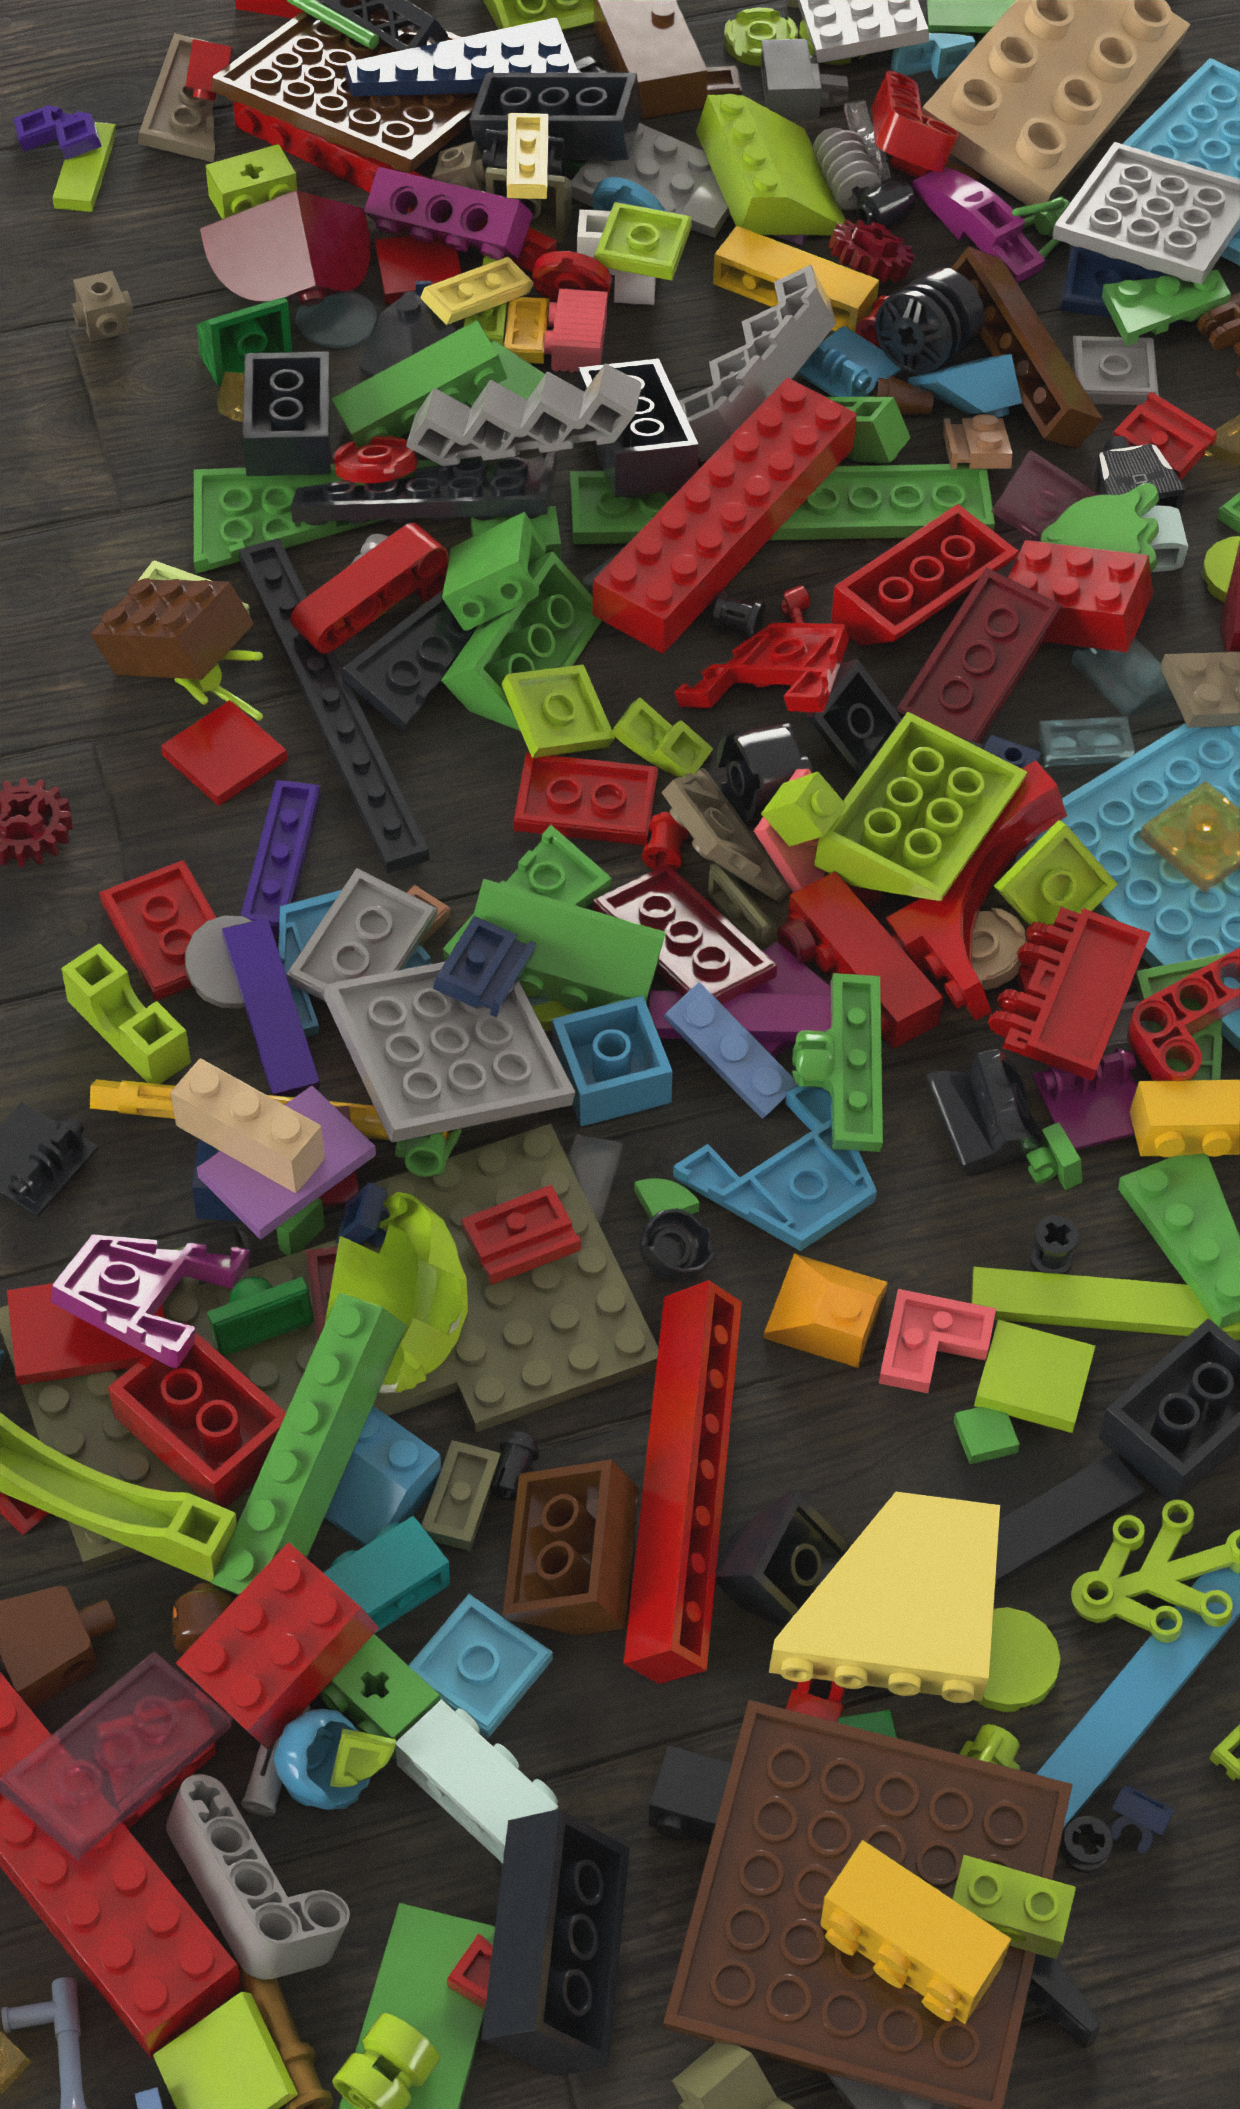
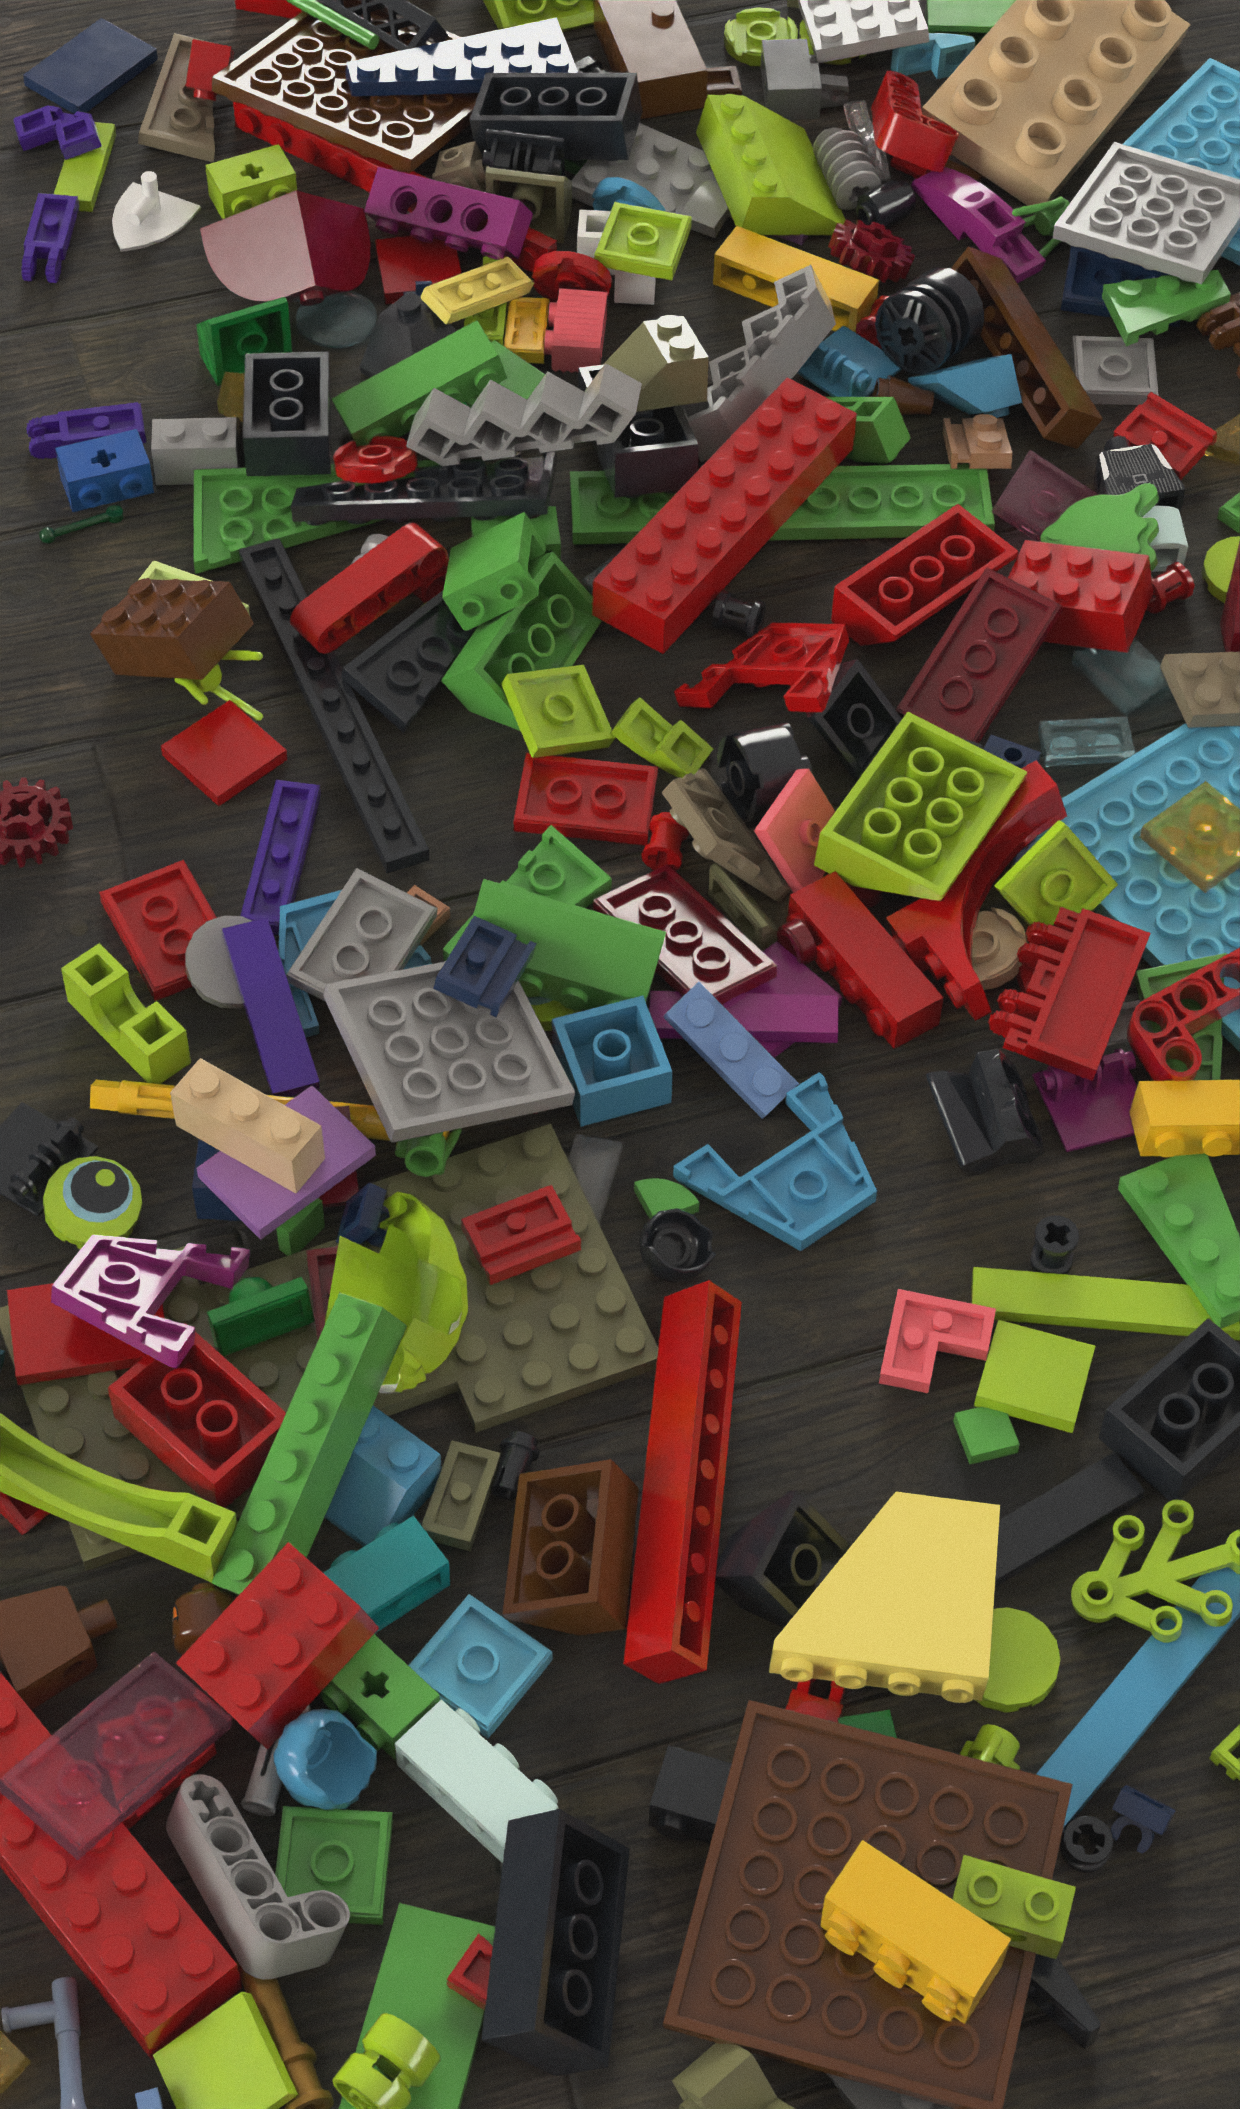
(49, 234): none -> dark purple hinge
(82, 425): none -> dark purple hinge
(90, 67): none -> dark blue tile
(92, 1199): none -> tile
(101, 306): dark tan brick -> none
(104, 470): none -> blue brick
(113, 514): none -> dark green hinge
(148, 215): none -> white shield
(193, 444): none -> light grey slope
(337, 1854): none -> bright green tile
(359, 1757): lime tile -> none
(527, 156): light yellow tile -> none
(666, 362): none -> olive slope
(794, 603): red hand -> none
(803, 809): lime brick -> none
(825, 1310): light orange slope -> none
(848, 1062): bright green plate -> none
(1055, 1159): bright green tile -> none
(1167, 589): none -> red bush

